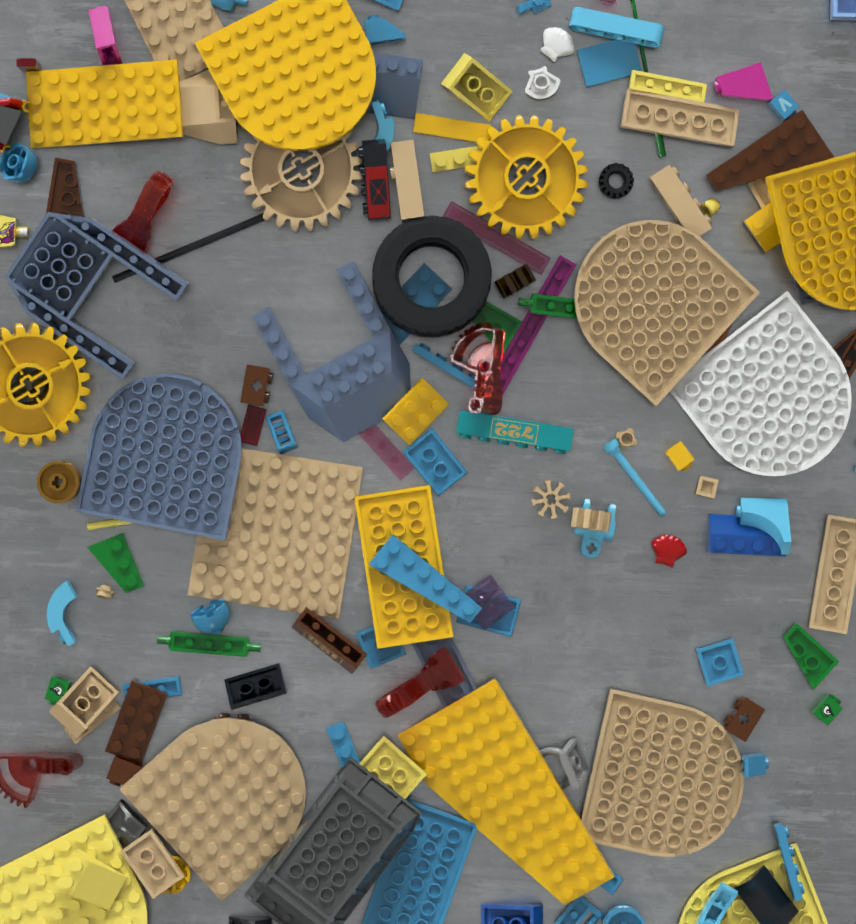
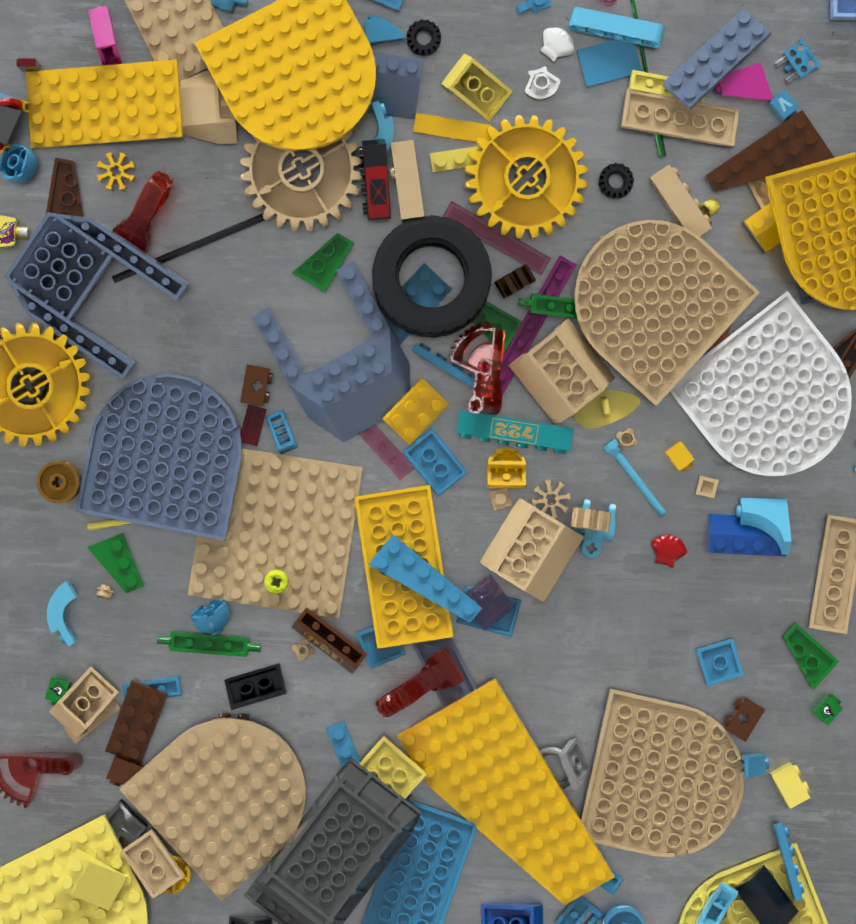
(110, 174): none -> yellow gear
(269, 579): none -> neon yellow piece
(302, 655): none -> tan plate
(323, 264): none -> green wing
(427, 26): none -> black tyre
(500, 498): none -> tan plate
(506, 469): none -> yellow slope
(531, 550): none -> tan slope
(562, 372): none -> tan slope
(606, 409): none -> light yellow shield
(716, 58): none -> sand blue plate
(790, 784): none -> light yellow brick
(802, 53): none -> dark azure piece

